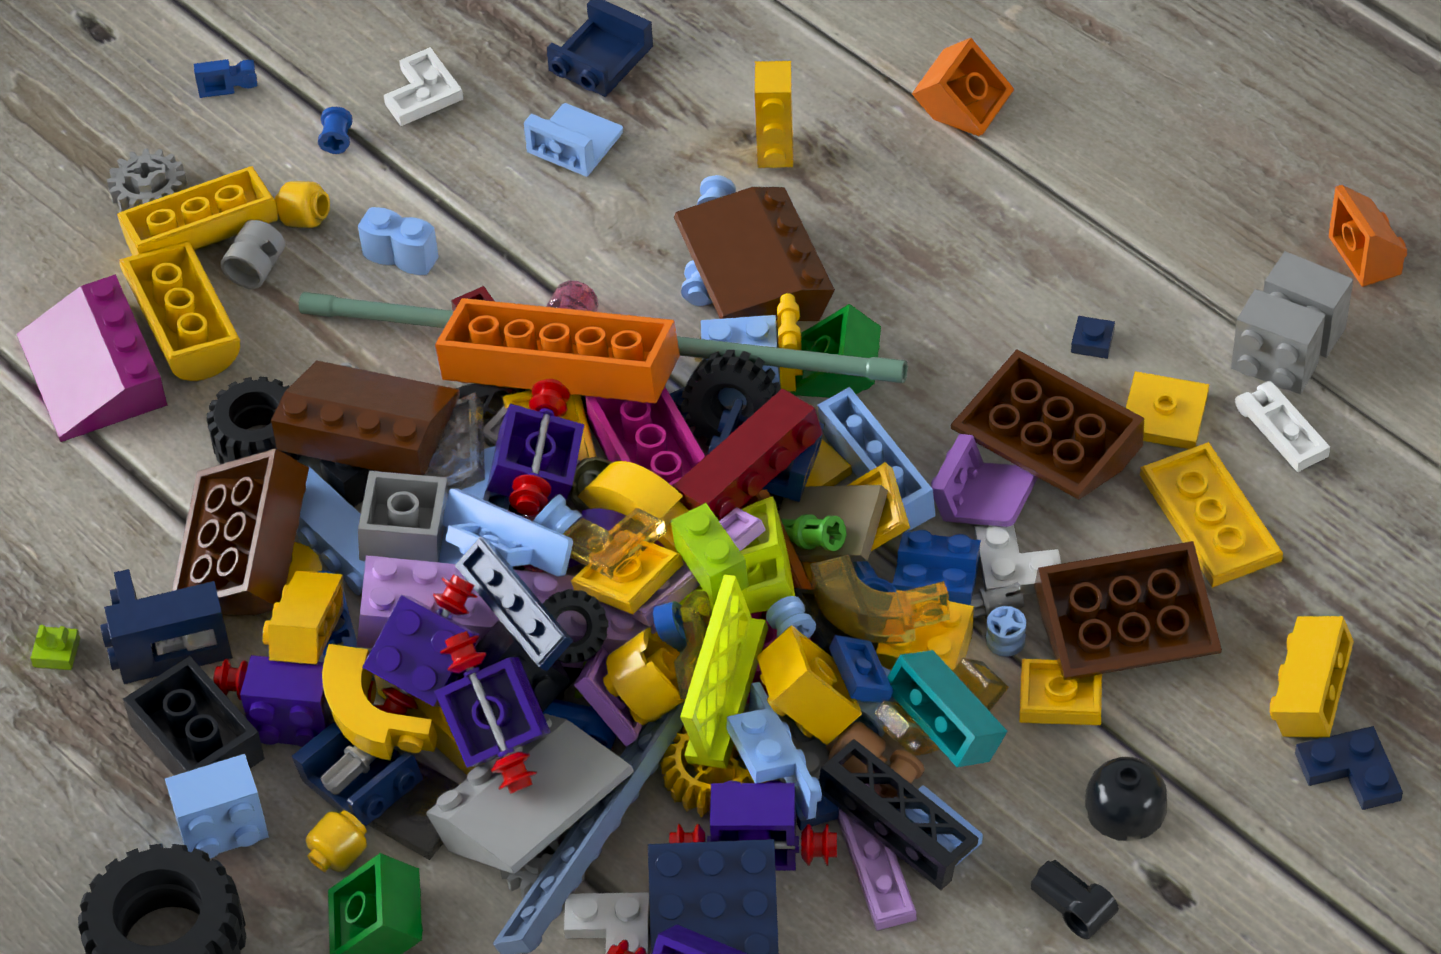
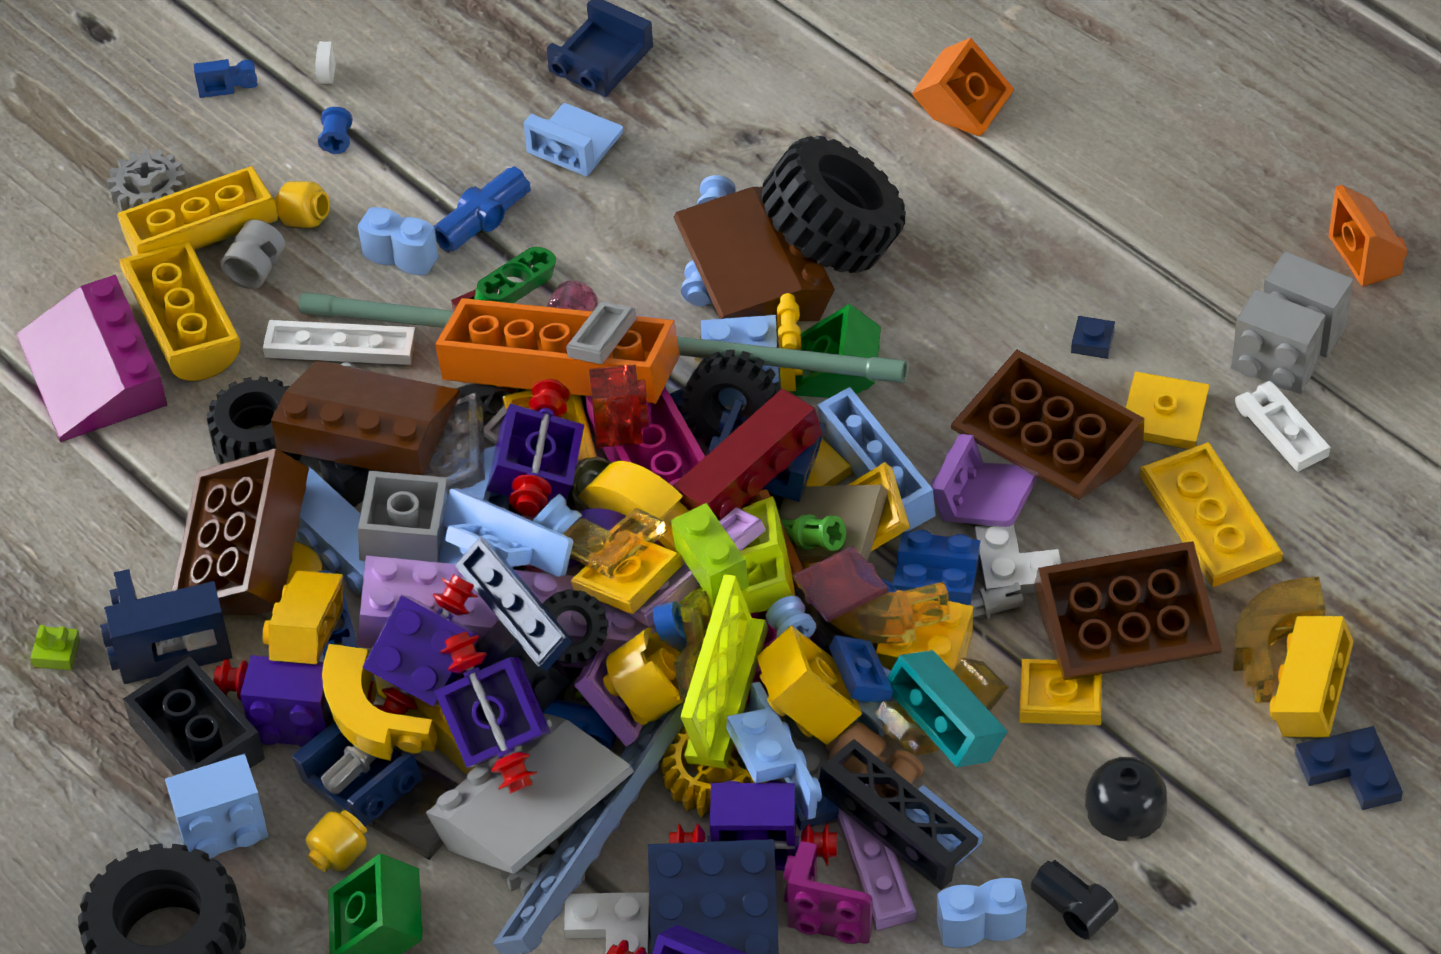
(325, 63): none -> white tile
(339, 342): none -> white plate
(429, 90): white plate -> none
(481, 209): none -> blue piece
(520, 267): none -> green beam
(601, 332): none -> light grey tile
(617, 405): none -> clear red brick
(774, 114): yellow brick -> none
(821, 906): none -> magenta bracket
(833, 204): none -> black tyre
(840, 583): none -> clear pink piece
(984, 912): none -> light blue brick
(1005, 620): light blue wheel -> none
(1267, 620): none -> clear yellow arch

